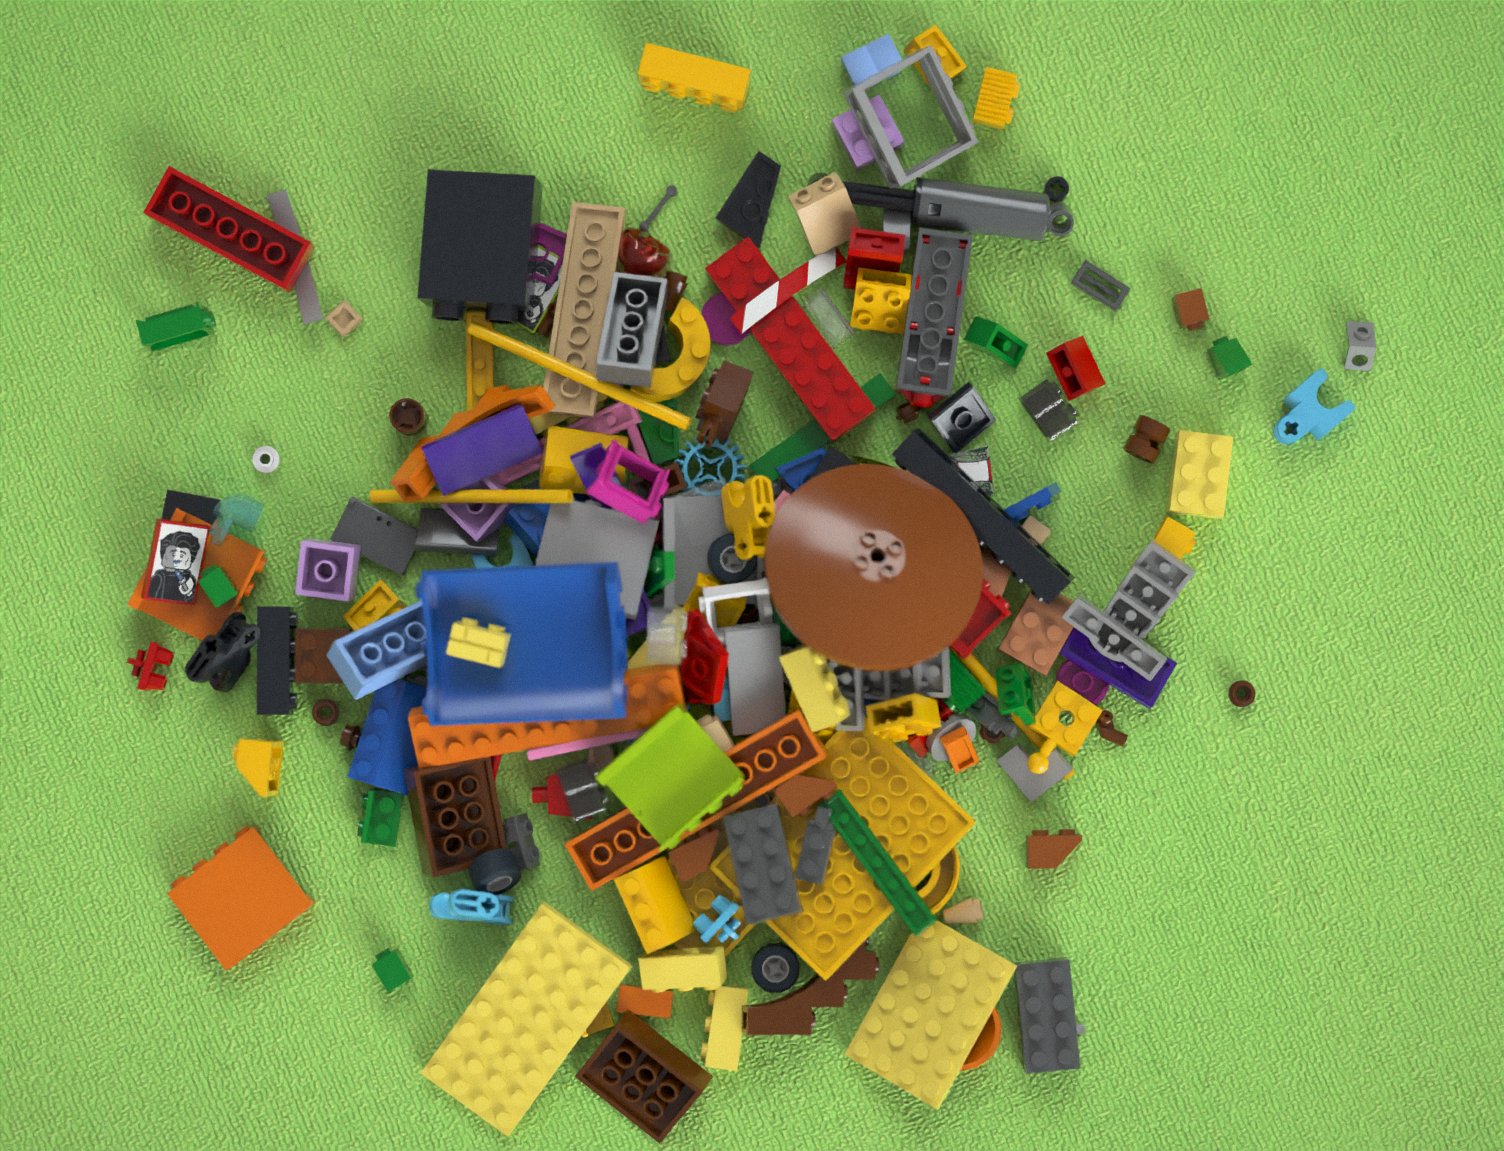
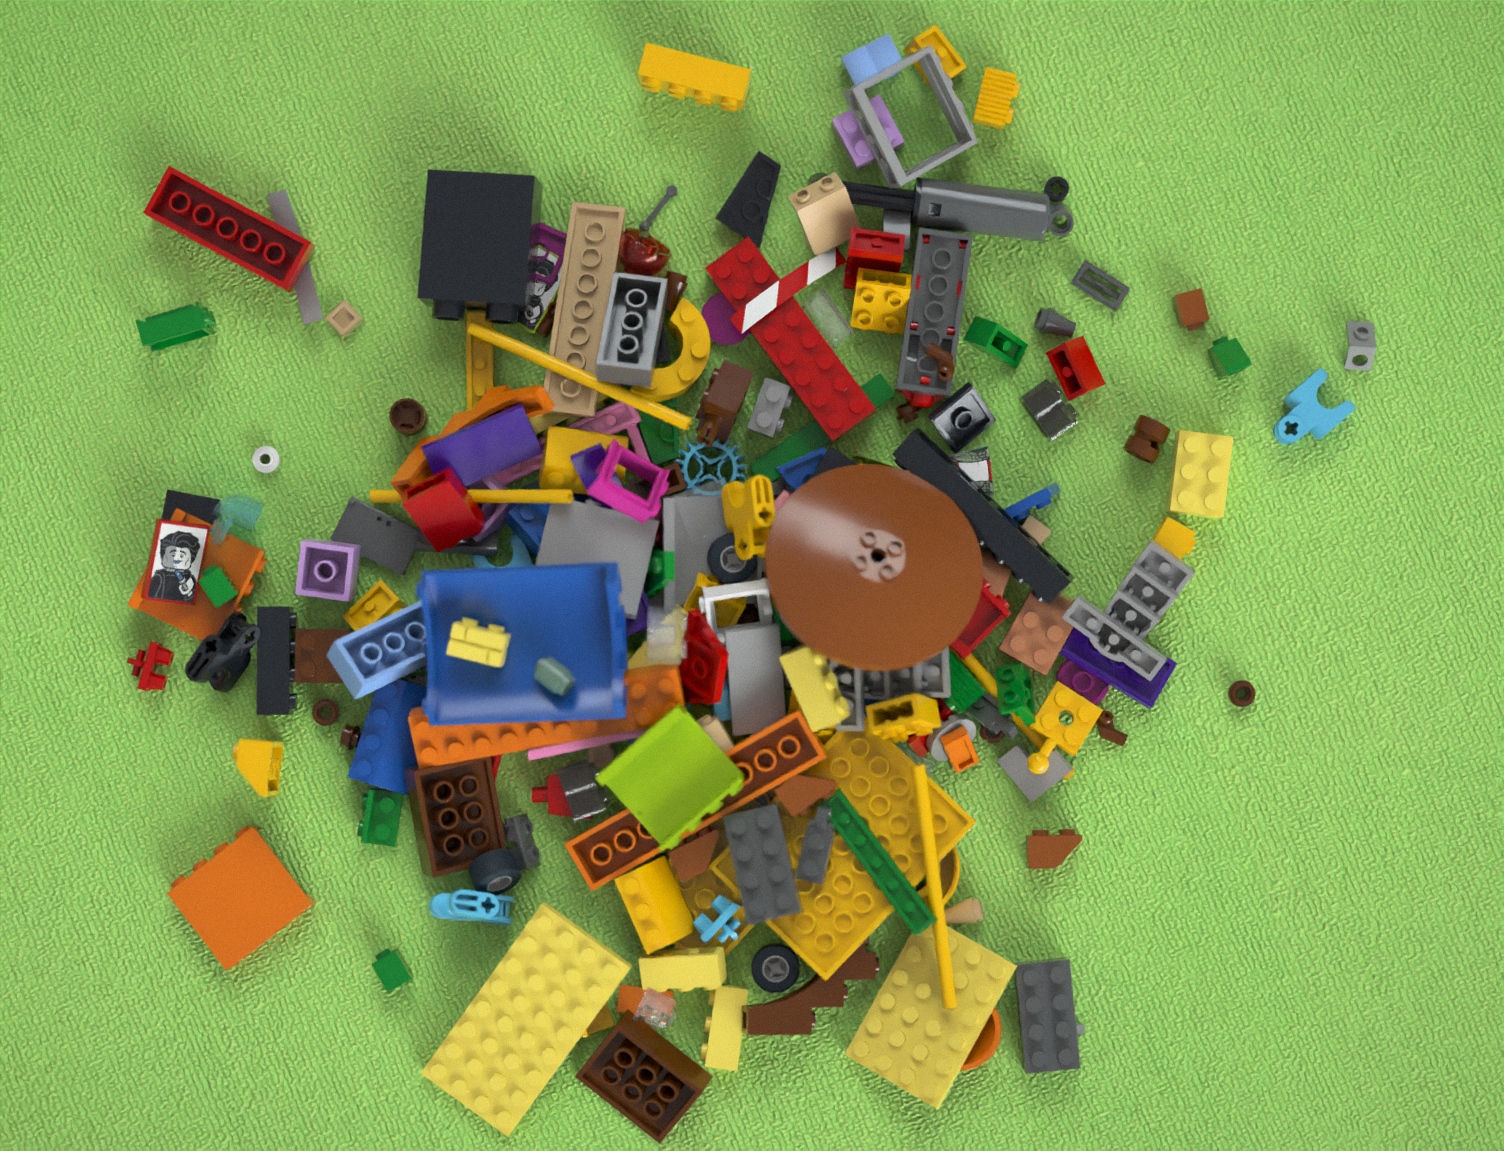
(443, 510): none -> red brick
(554, 675): none -> sand green brick
(656, 1009): none -> clear brick
(769, 407): none -> light grey brick
(933, 885): none -> yellow piece
(944, 360): none -> reddish brown arm
(1052, 322): none -> dark grey cone

